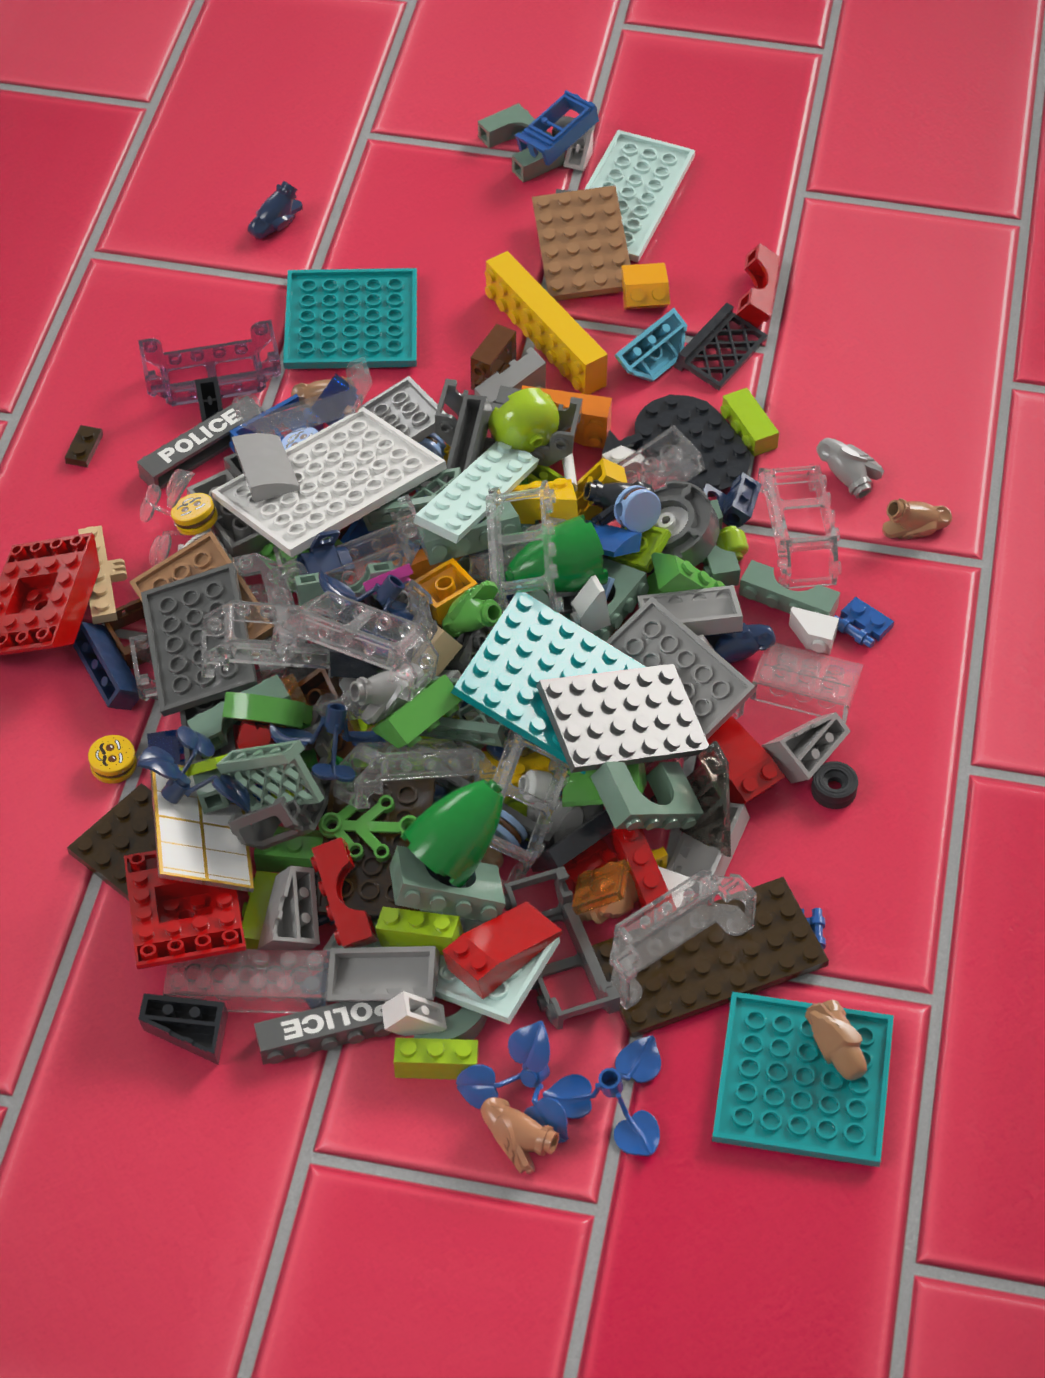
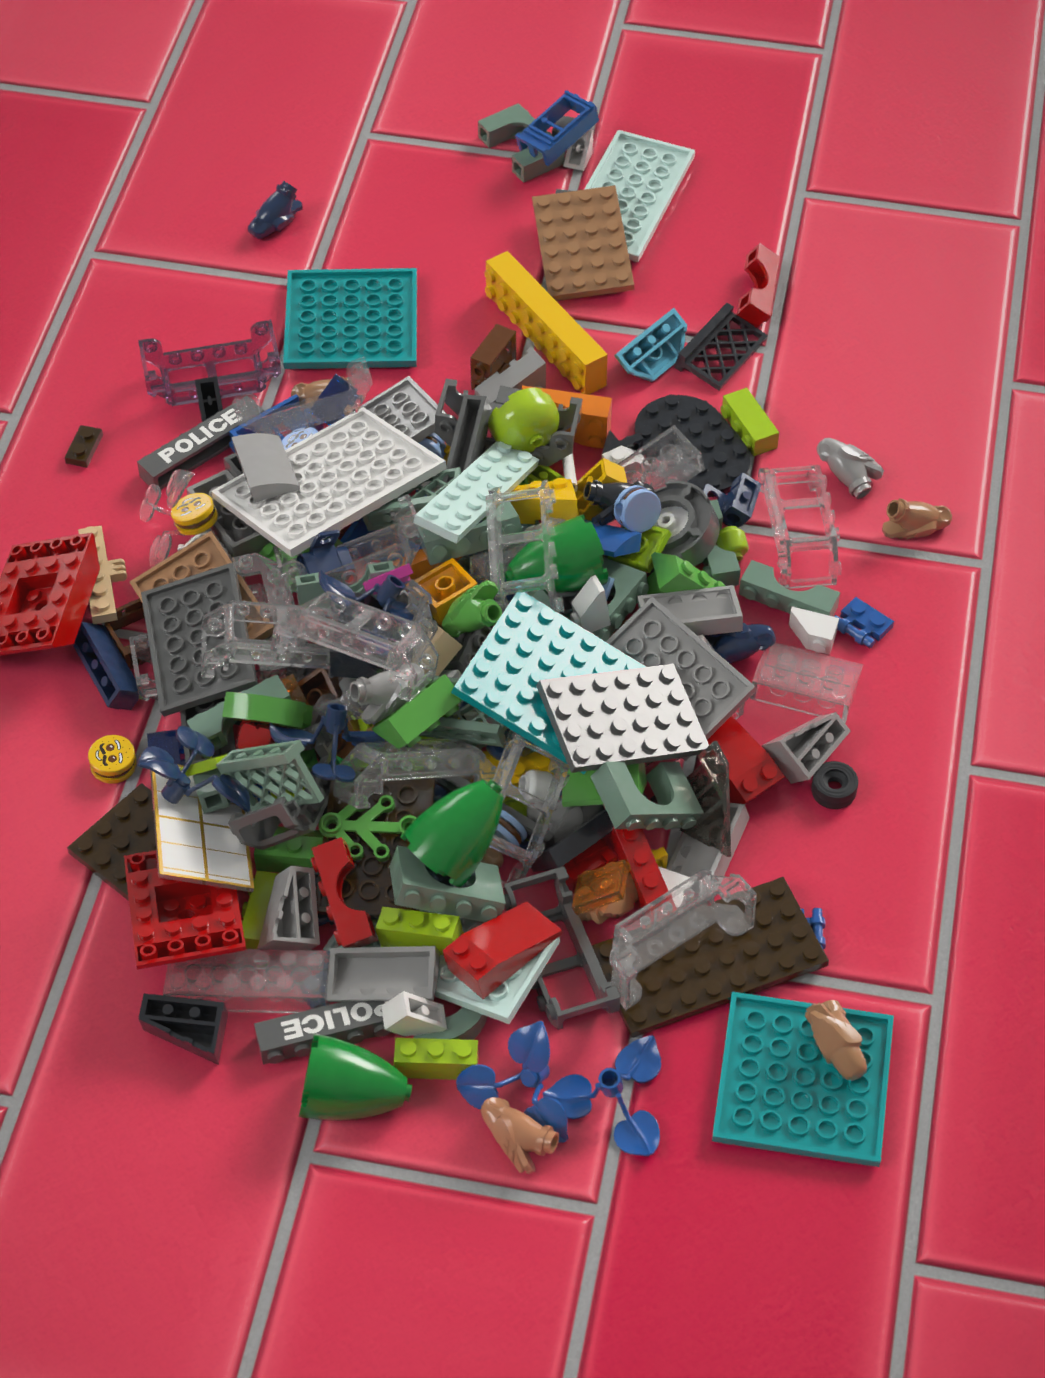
(349, 1082): none -> green cylinder
(645, 286): light orange slope -> none

